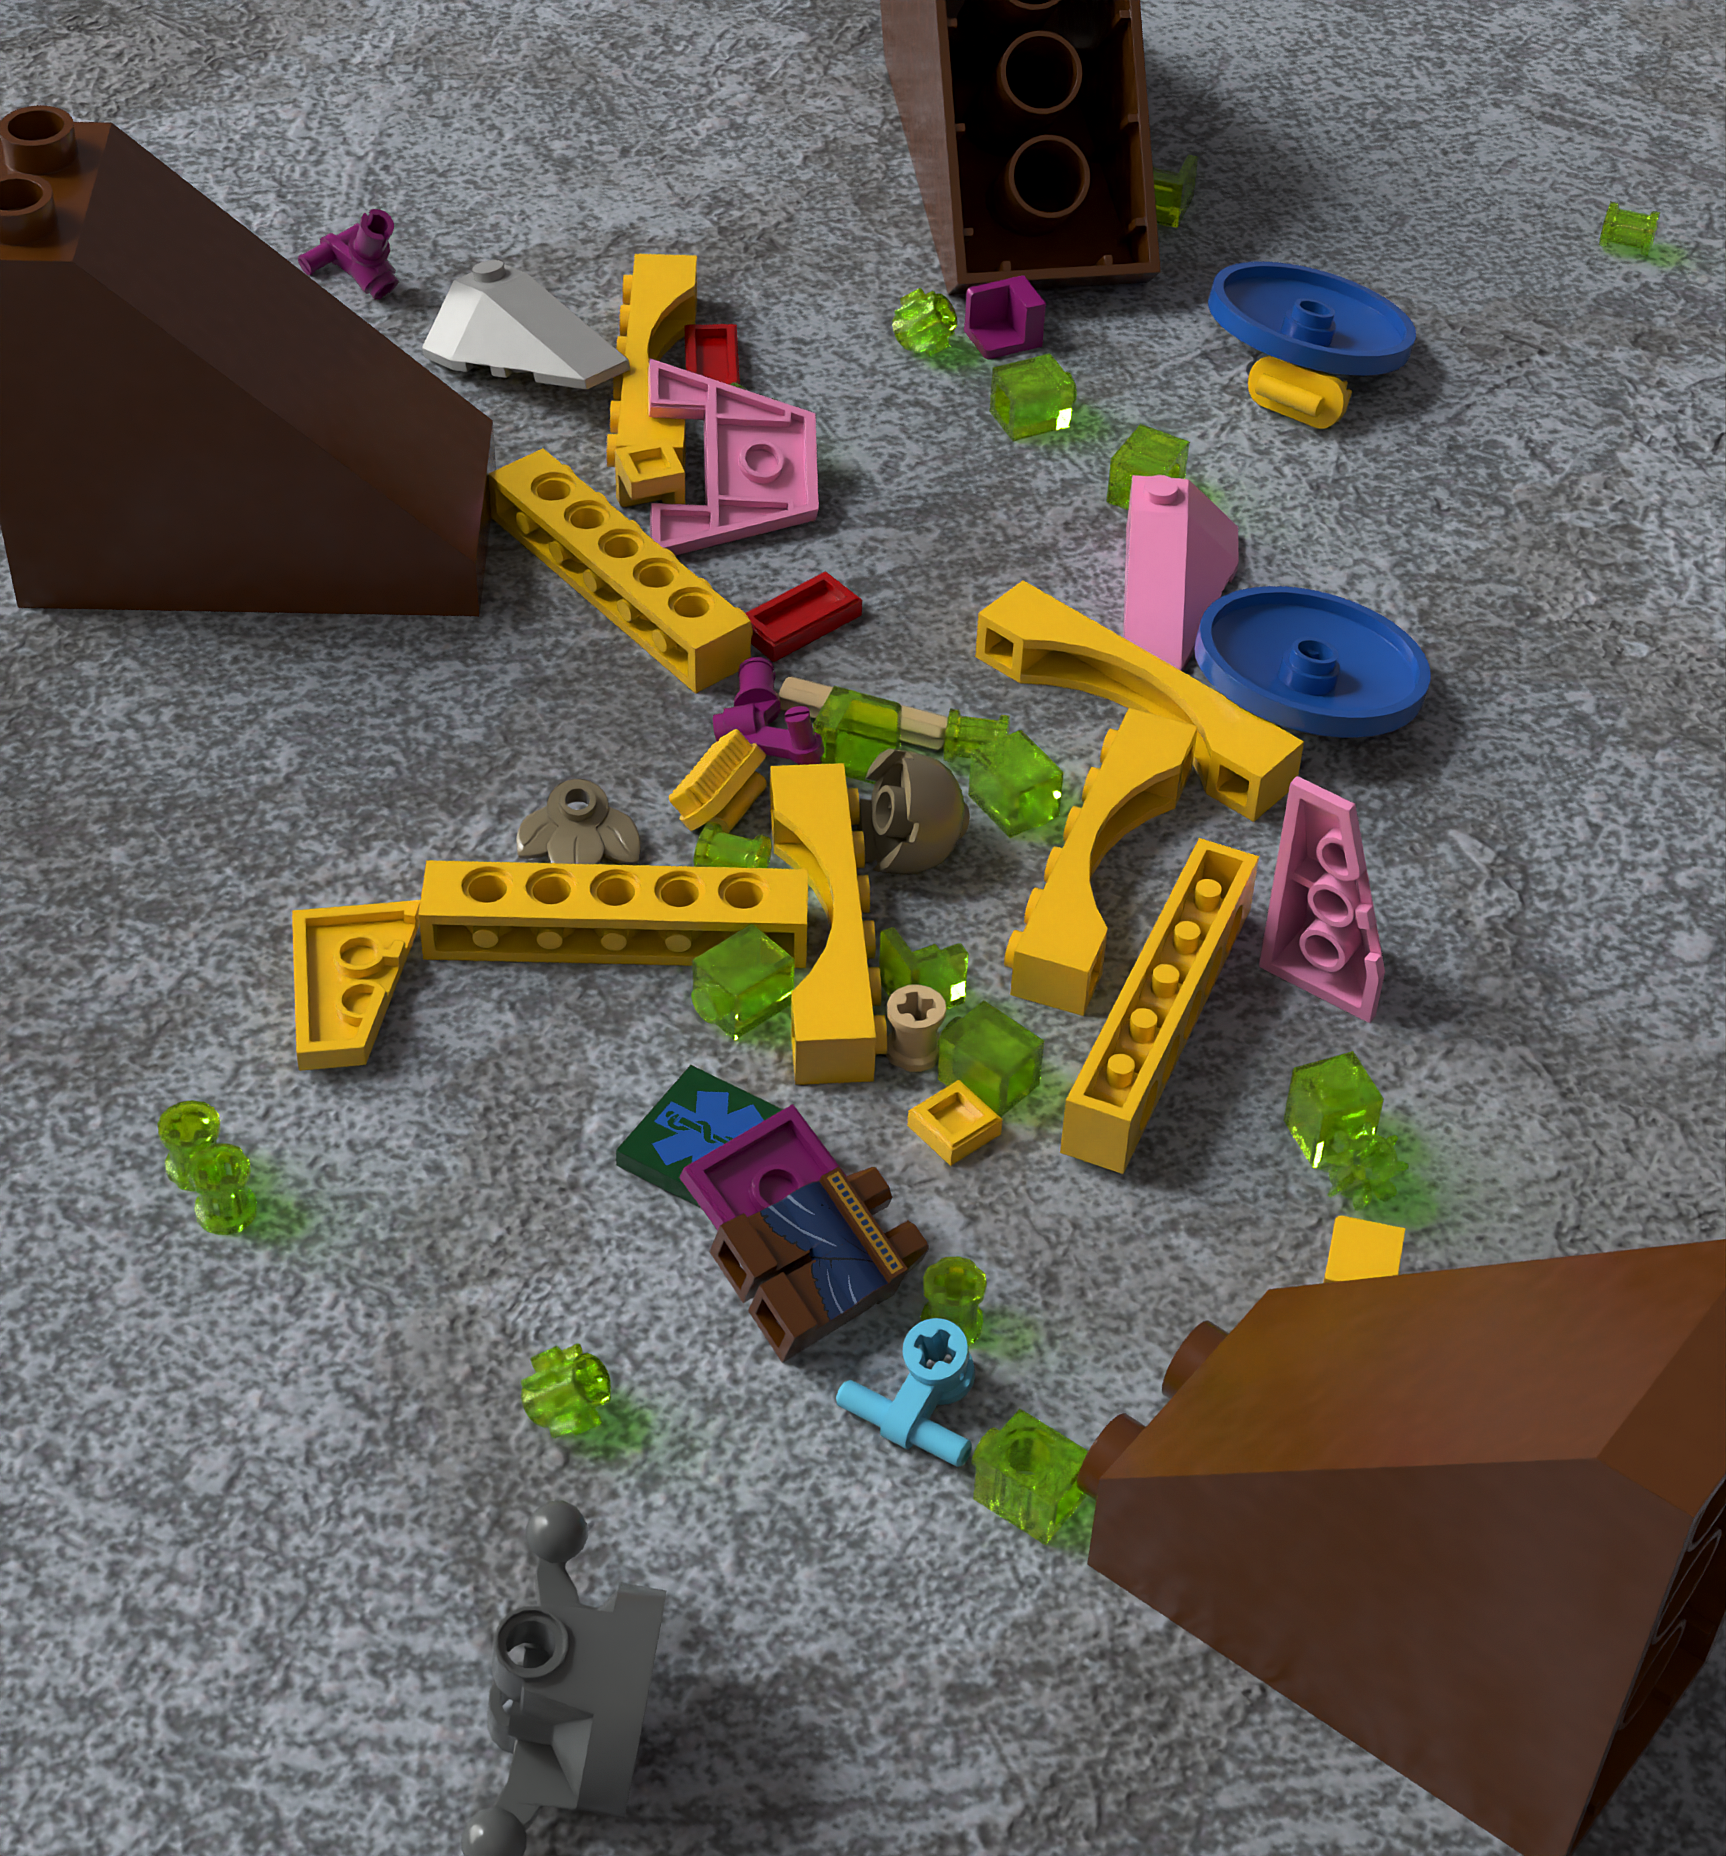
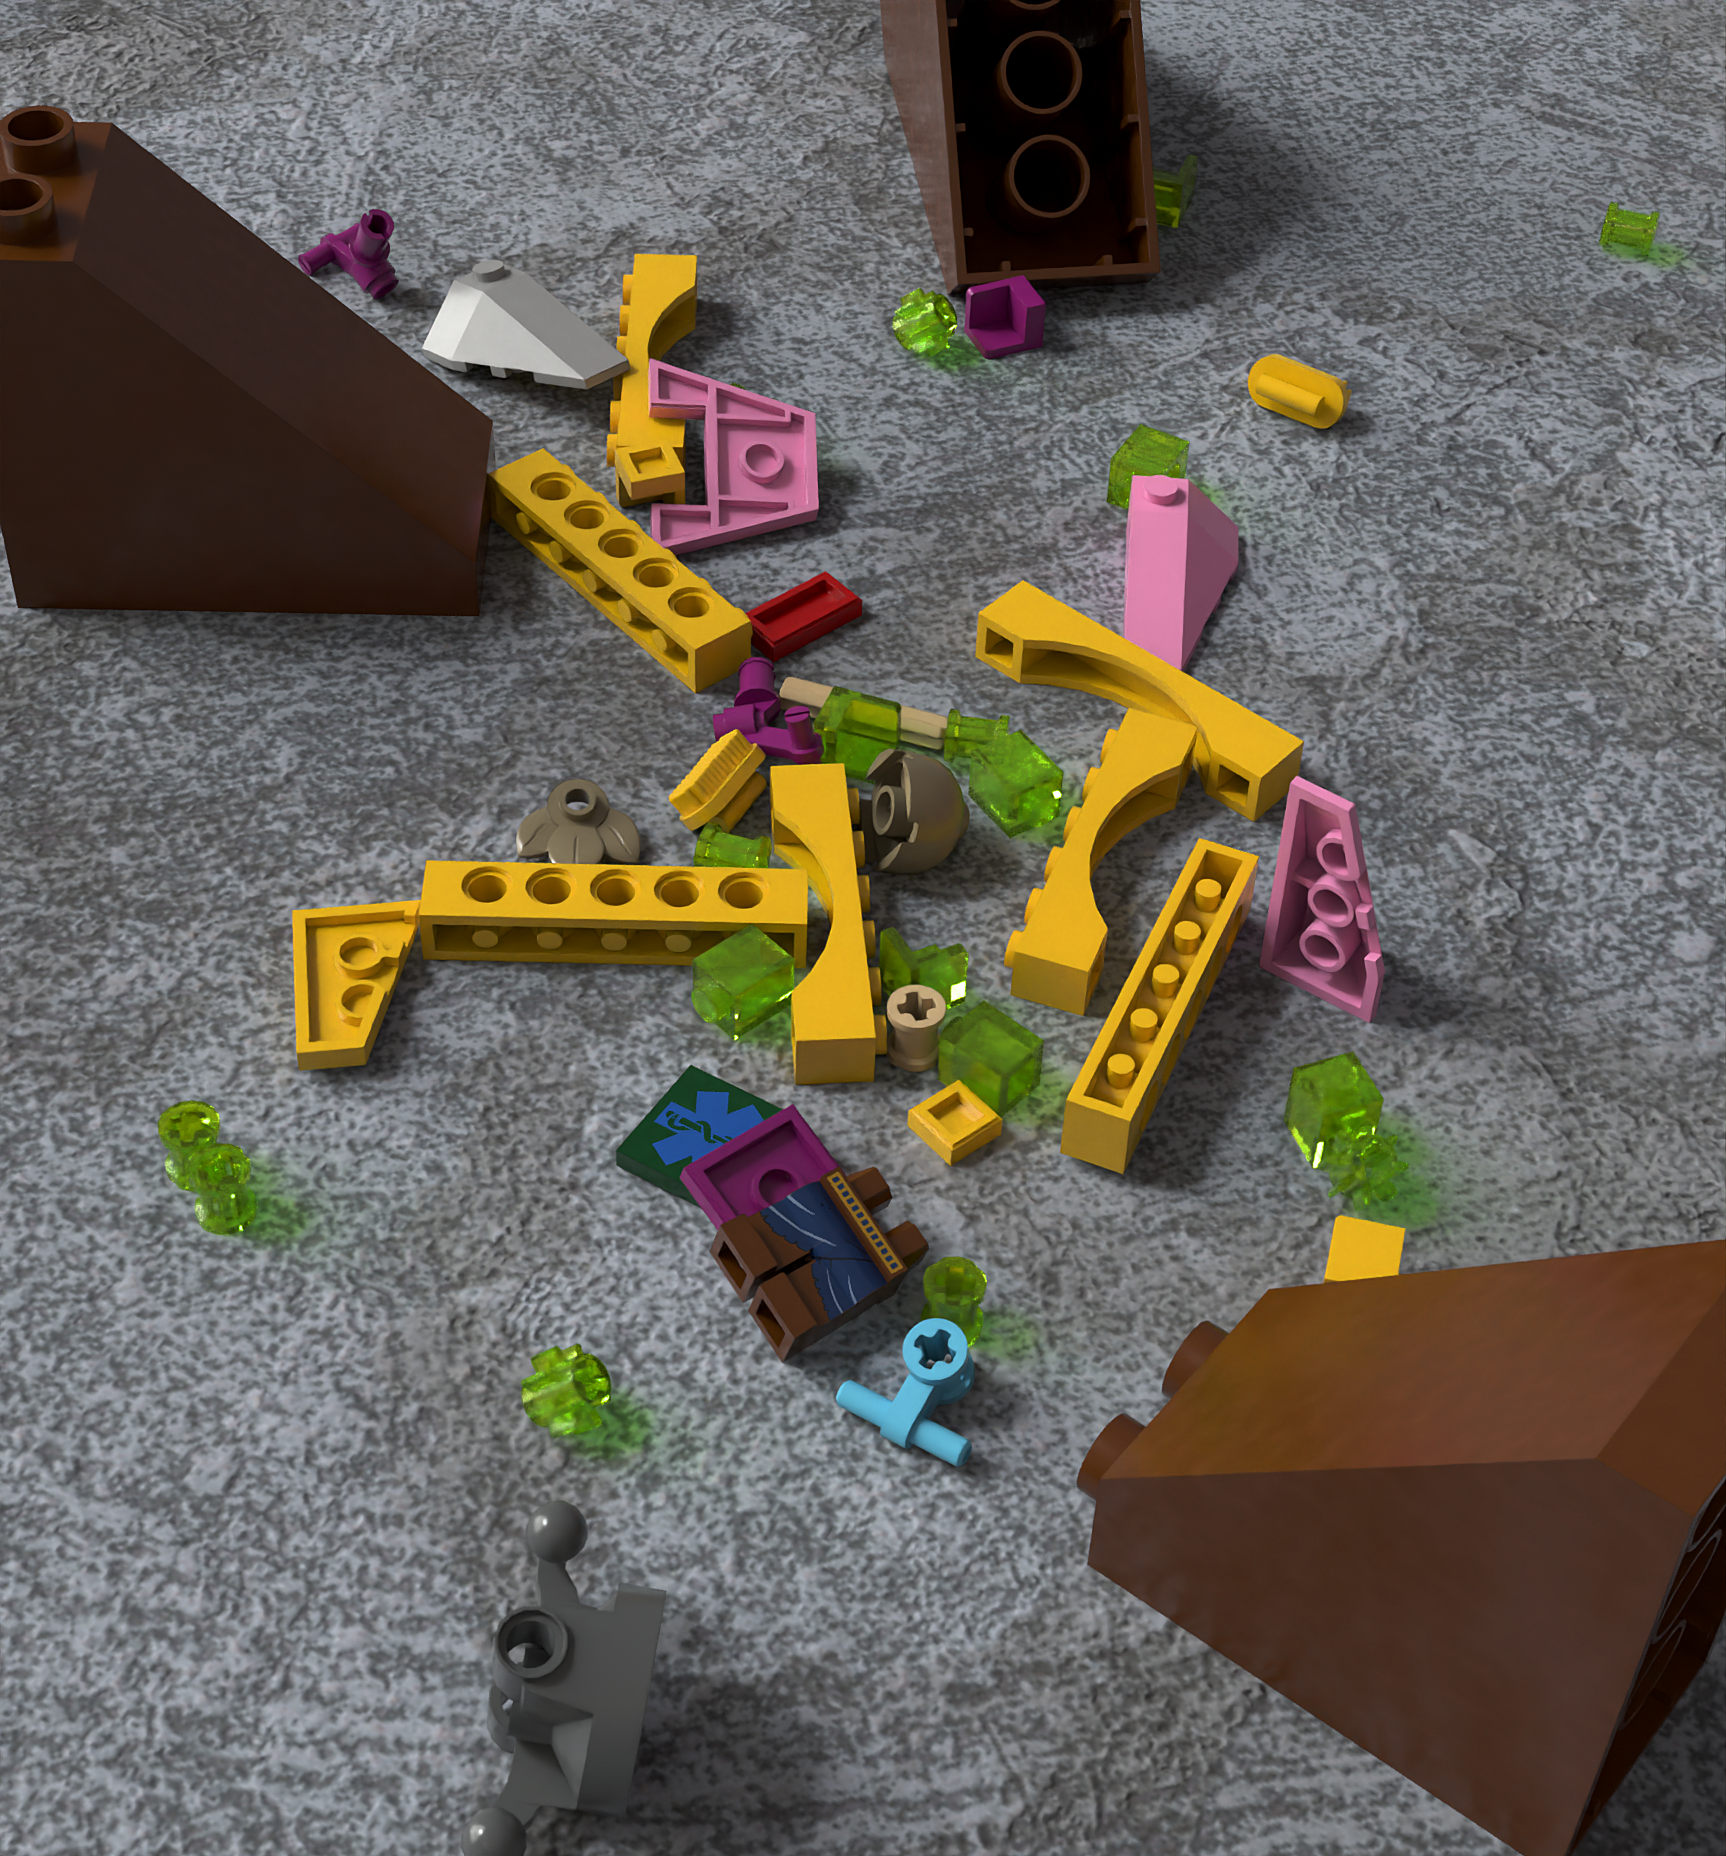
(712, 351): red tile -> none
(1032, 397): clear neon green brick -> none
(1034, 1501): clear neon green brick -> none
(1311, 318): blue dish -> none
(1312, 661): blue dish -> none

